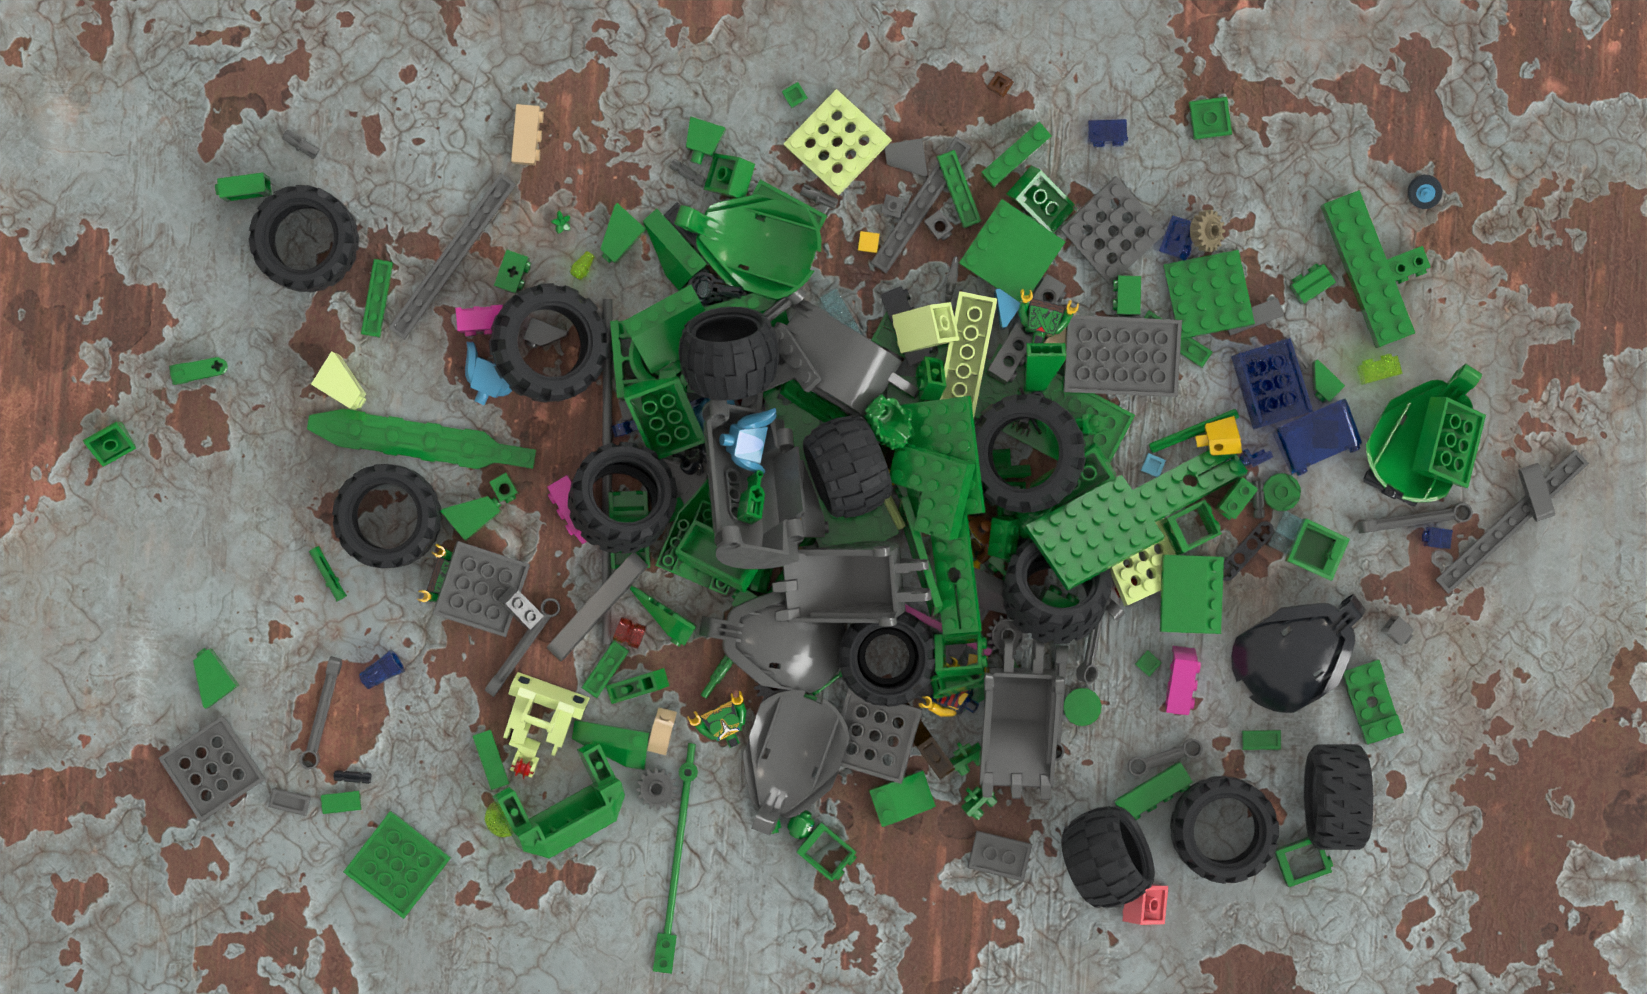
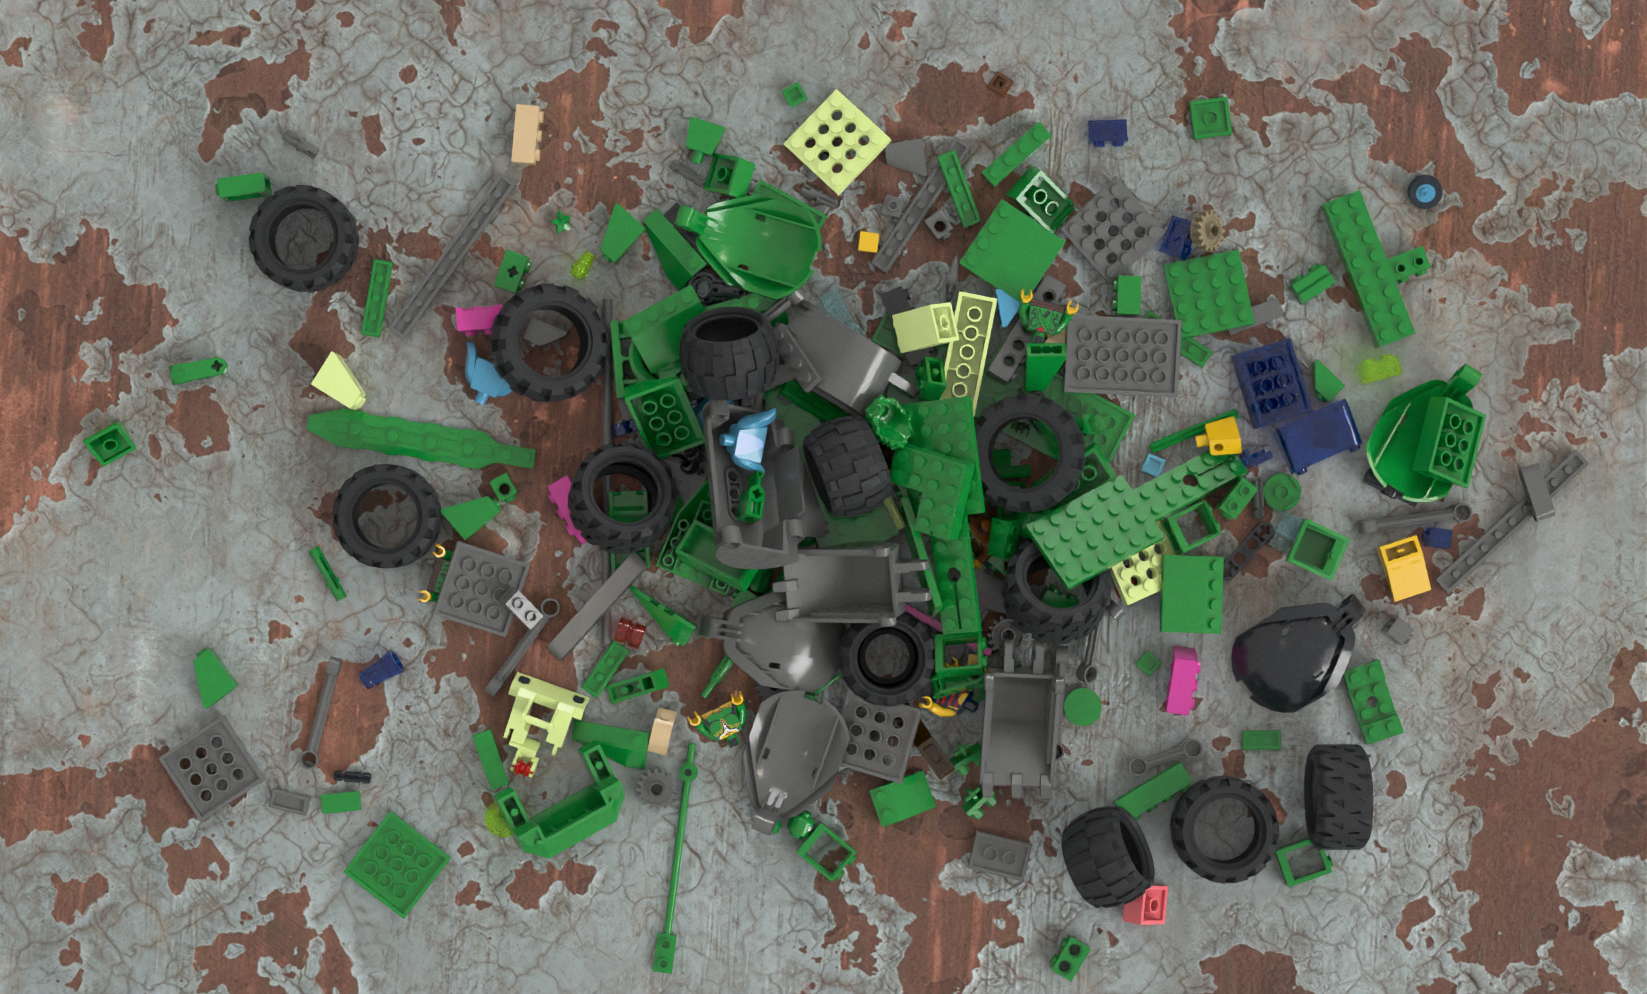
(1075, 960): none -> green brick
(1404, 567): none -> yellow slope

